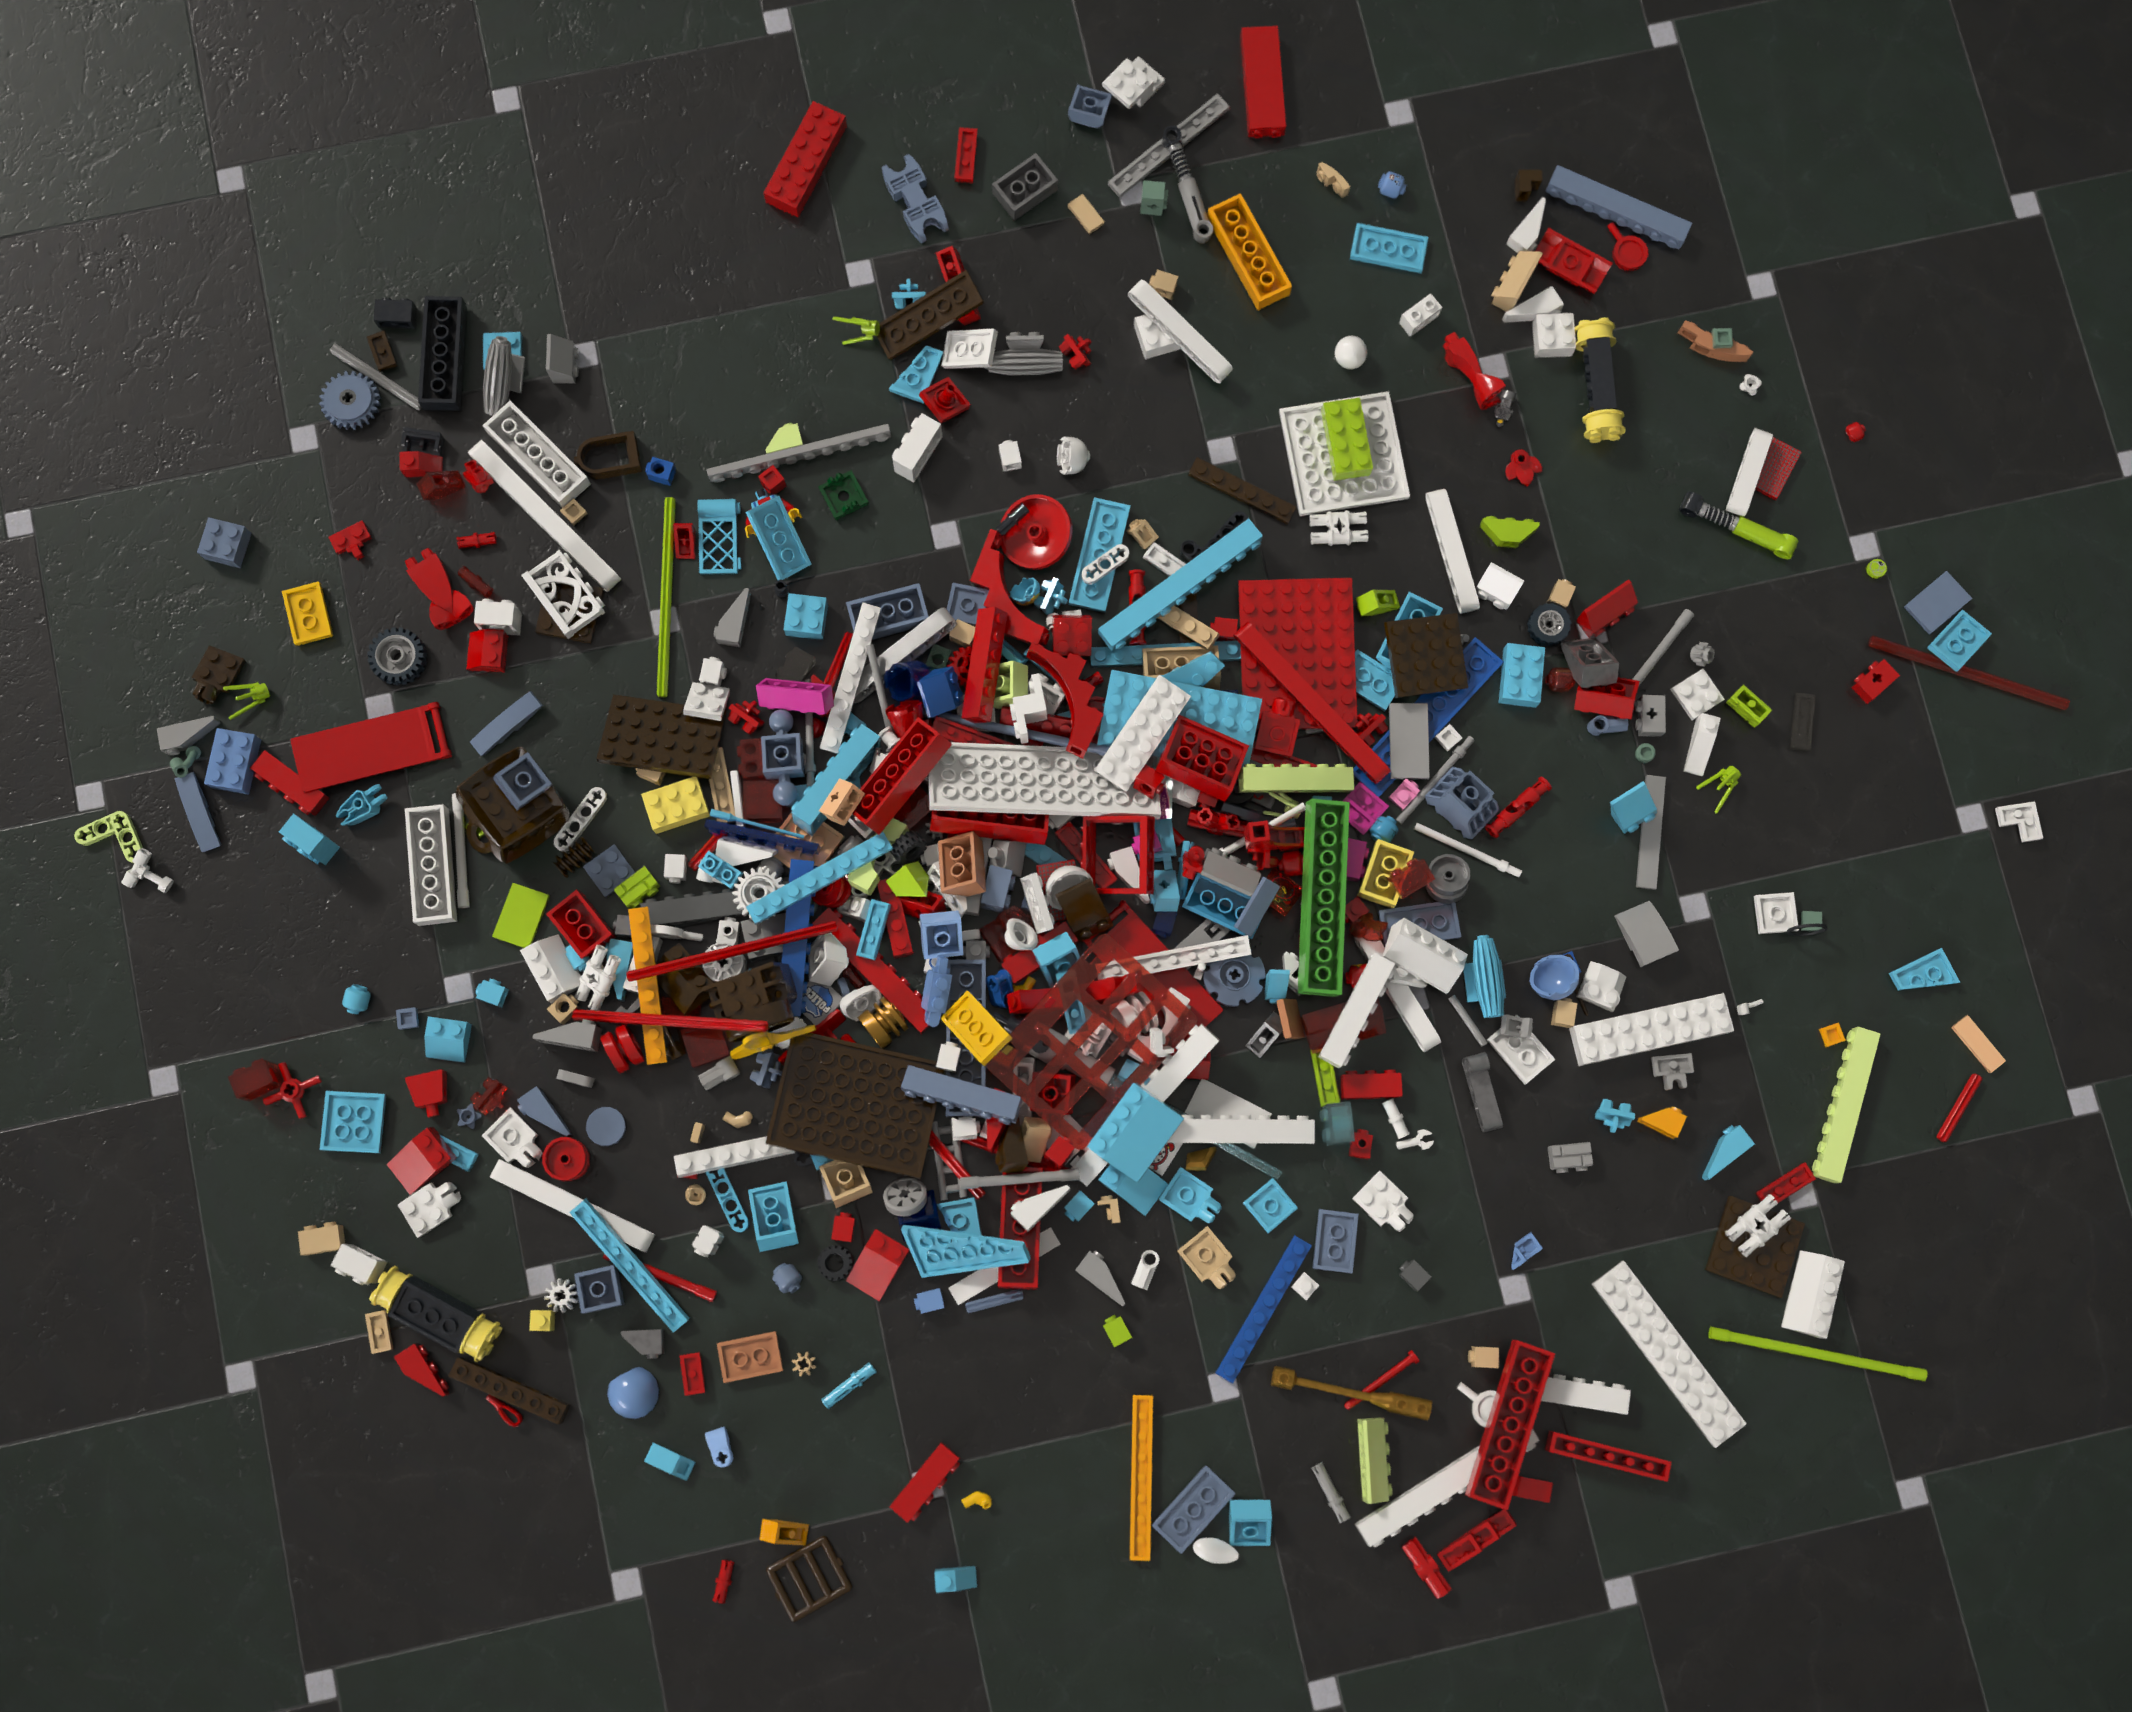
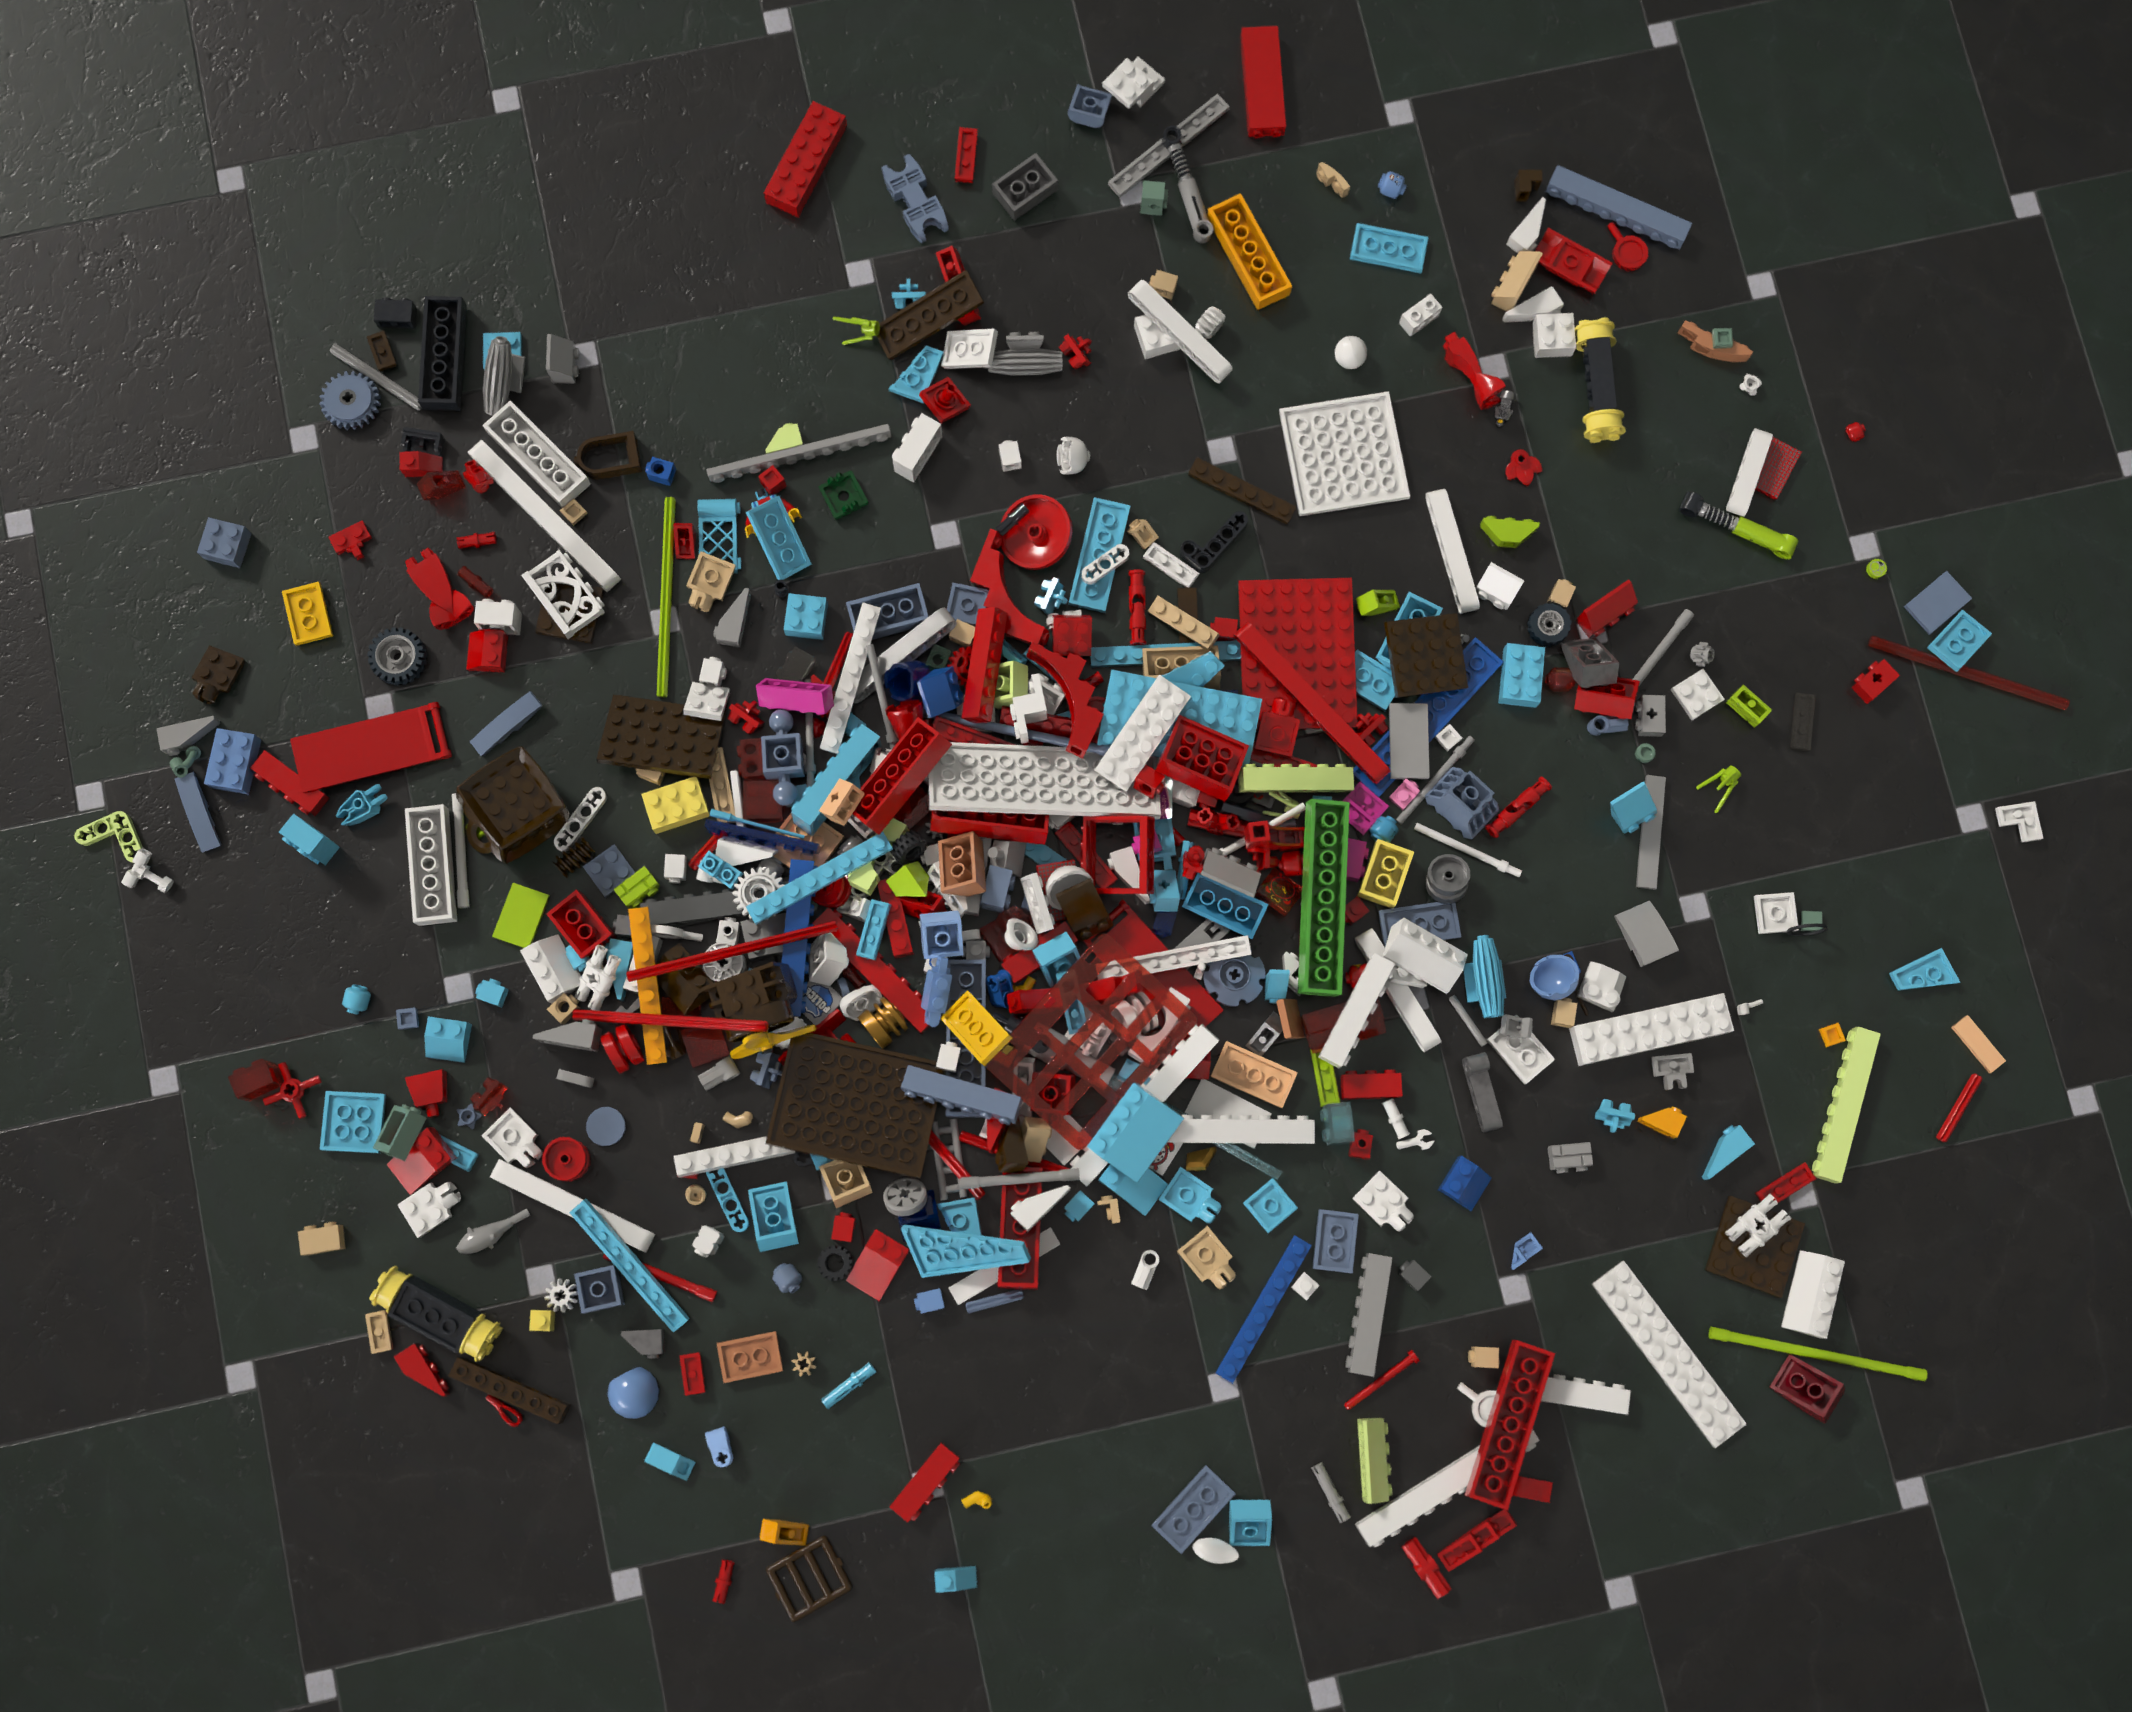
(258, 692): lime plant -> none
(358, 1263): white brick -> none
(400, 1132): none -> sand green window
(487, 1235): none -> light grey piece
(522, 781): sand blue brick -> none
(539, 1107): sand blue slope -> none
(709, 580): none -> tan plate
(888, 738): white bush -> none
(965, 1128): white window -> none
(1025, 592): medium azure hair -> none
(1059, 1153): red brick -> none
(1086, 214): tan tile -> none
(1099, 1275): light grey slope -> none
(1116, 1330): lime brick -> none
(1141, 1477): light orange plate -> none
(1157, 1039): white bracket -> none
(1180, 584): medium azure brick -> none
(1210, 322): none -> white gear
(1254, 1074): none -> light nougat plate
(1257, 906): sand blue tile -> none
(1344, 520): white pin -> none
(1346, 439): lime brick -> none
(1368, 928): clear red plate -> none
(1370, 1314): none -> light grey brick
(1391, 1401): pearl gold bar -> none
(1411, 877): clear red bracket -> none
(1465, 1183): none -> blue slope
(1608, 1456): red brick -> none
(1701, 743): white slope -> none
(1808, 1388): none -> dark red slope

